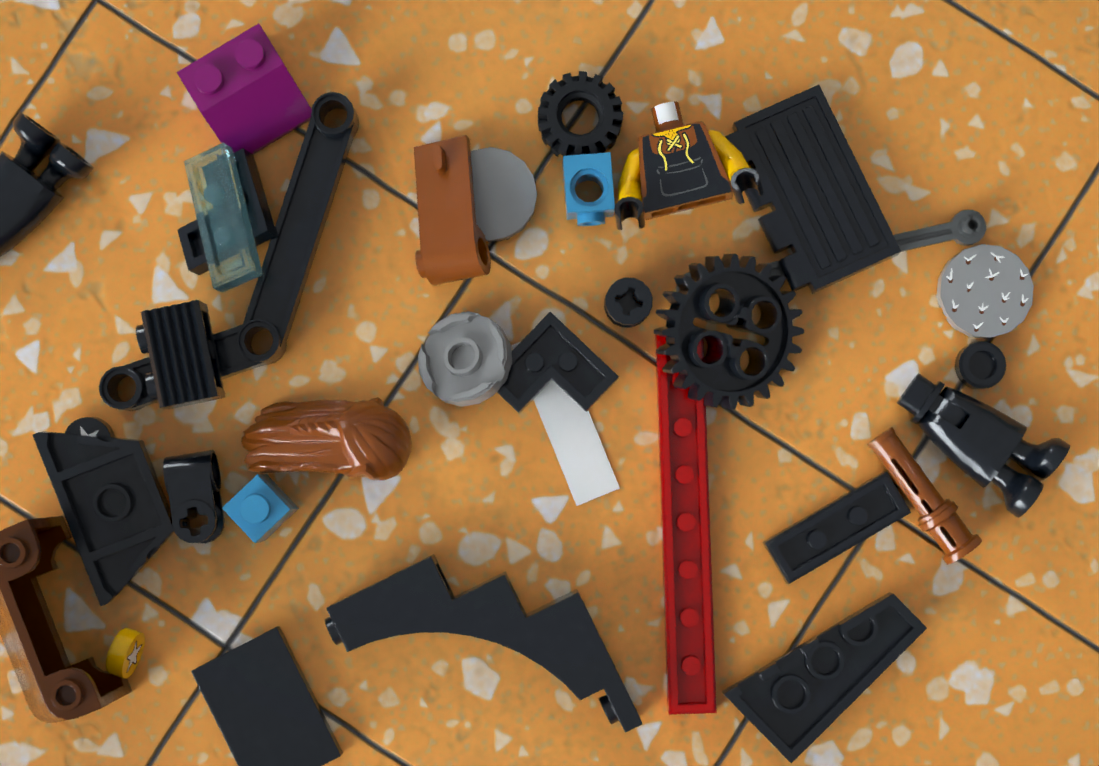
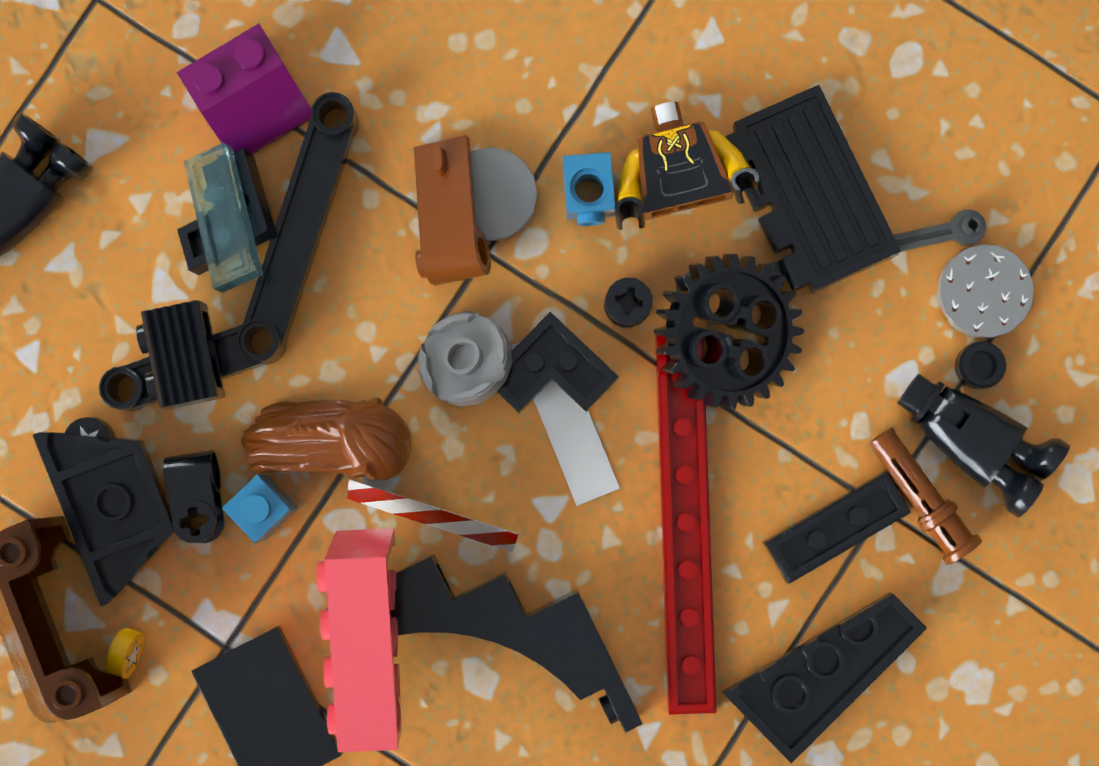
(361, 640): none -> coral wedge
(431, 516): none -> sticker
(579, 89): black tyre -> none

